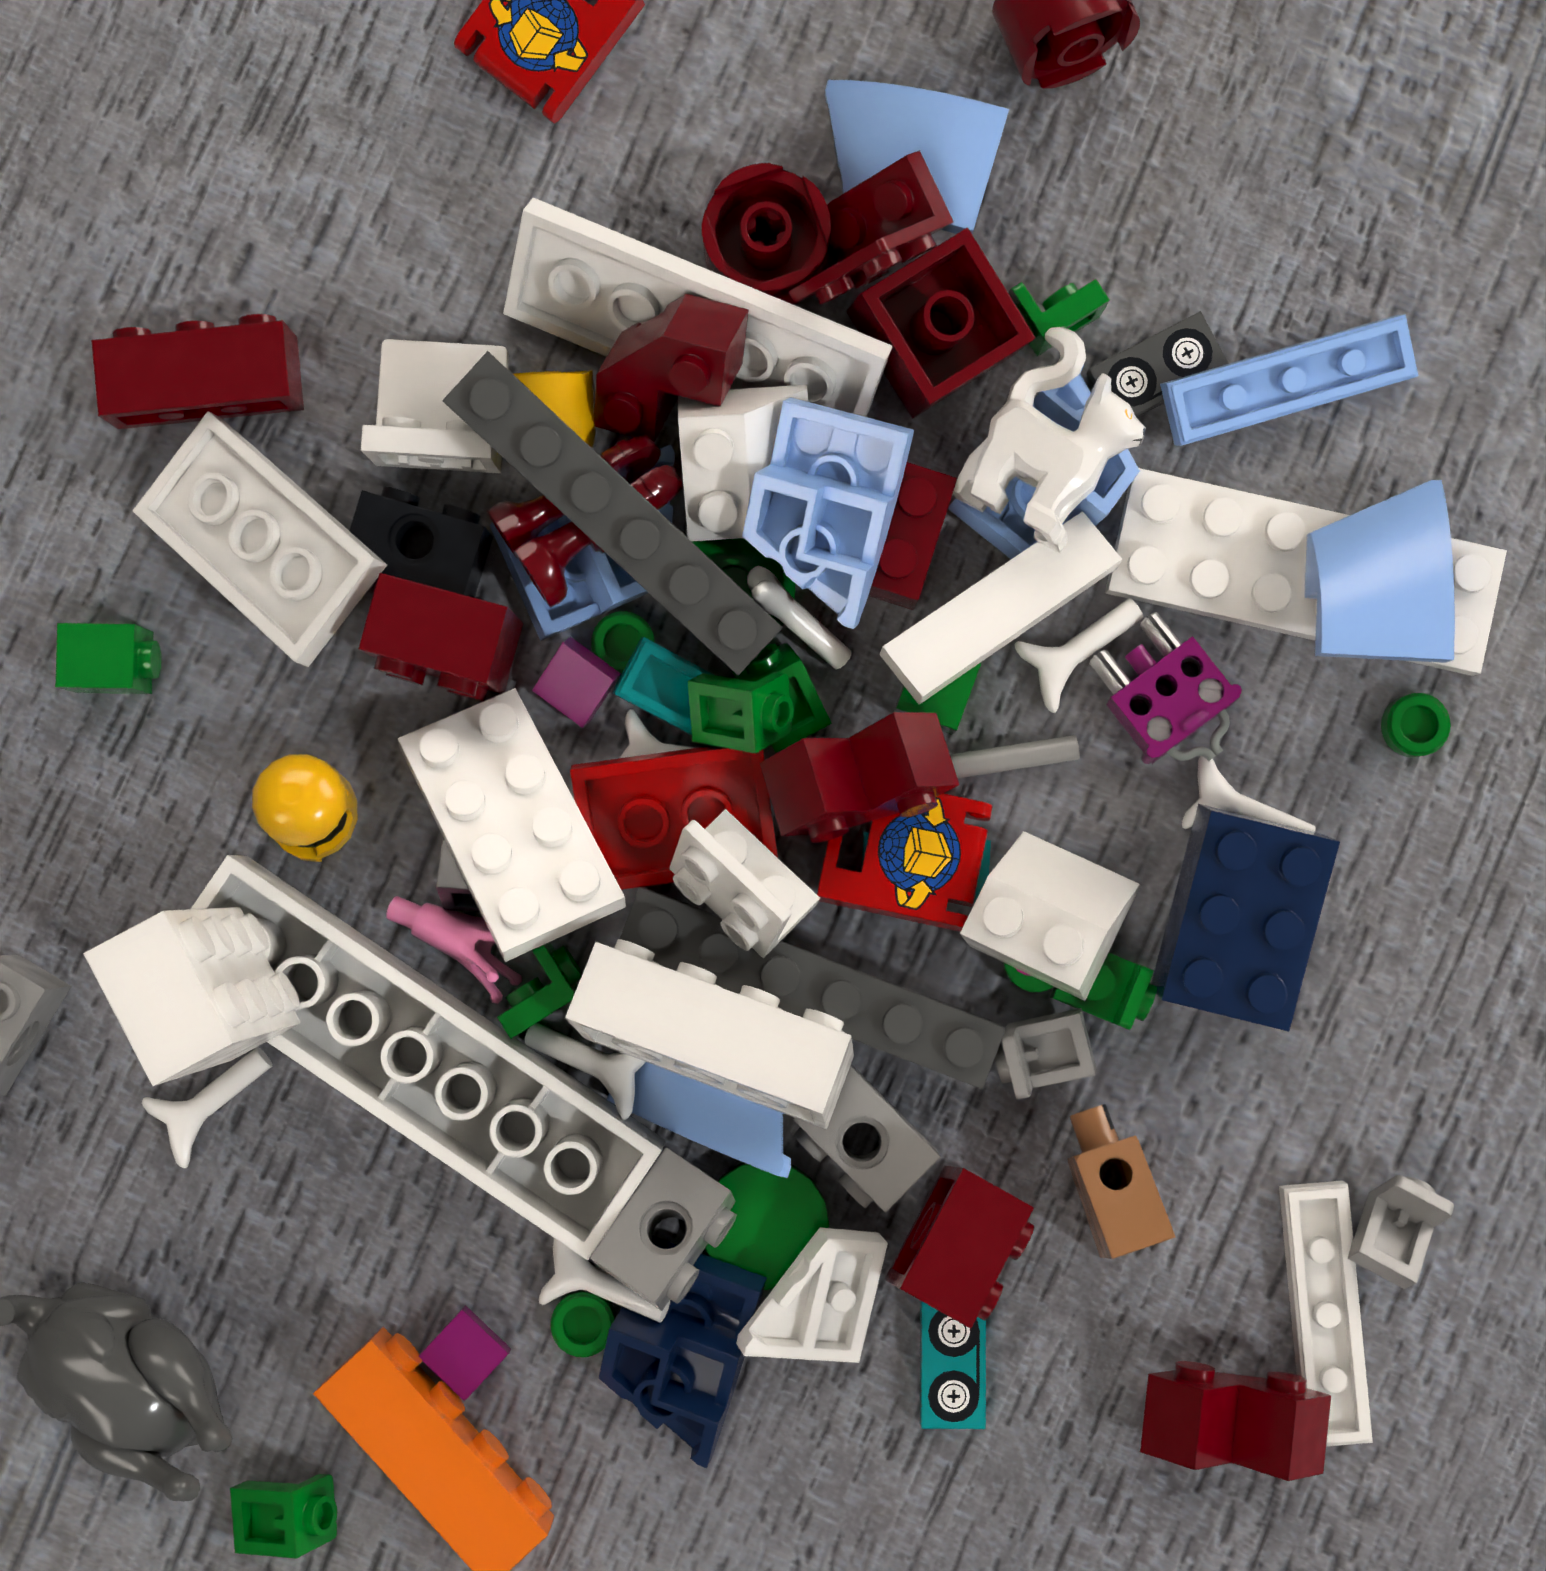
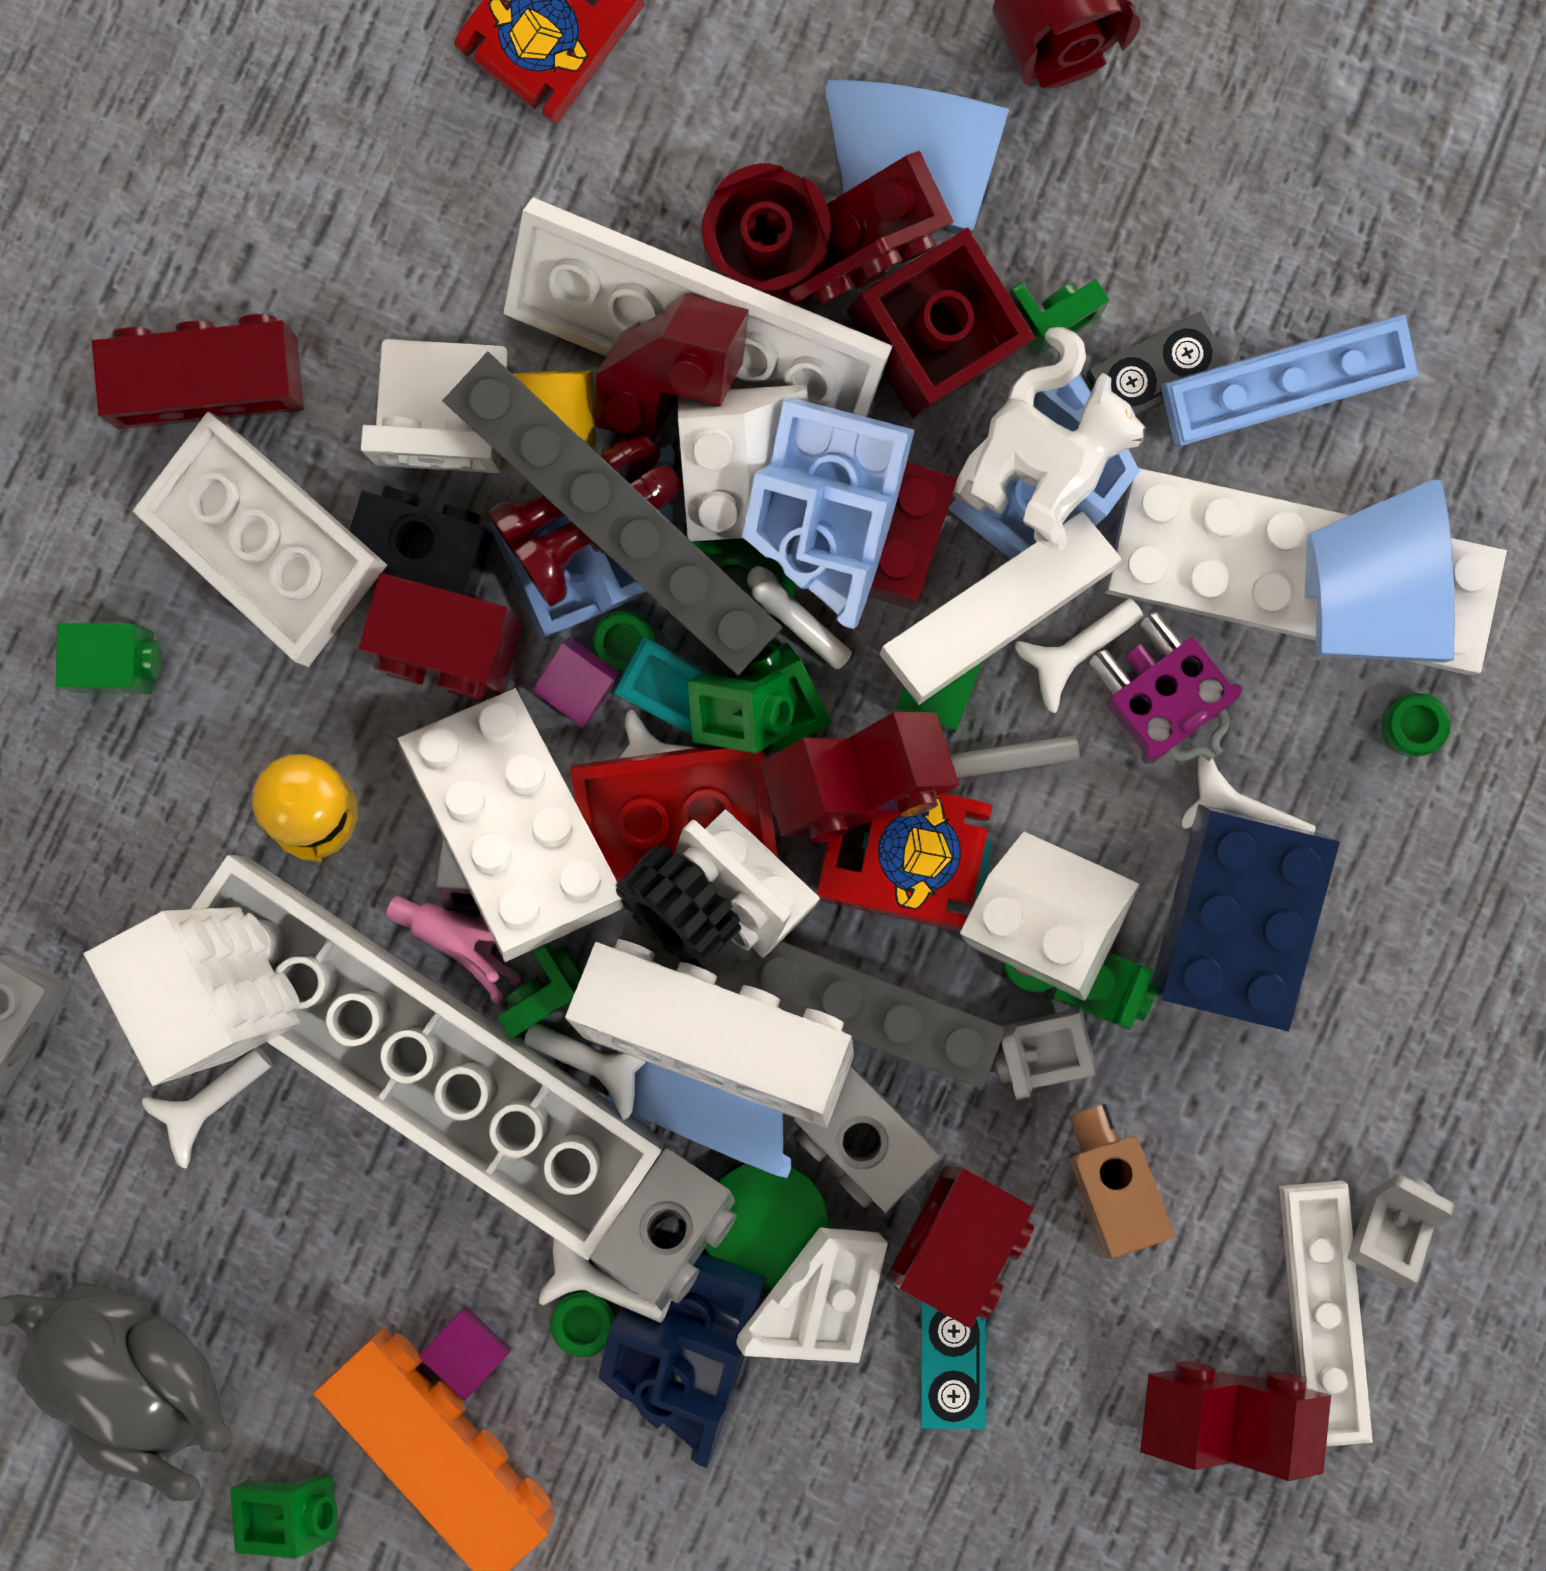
(678, 906): none -> black tyre

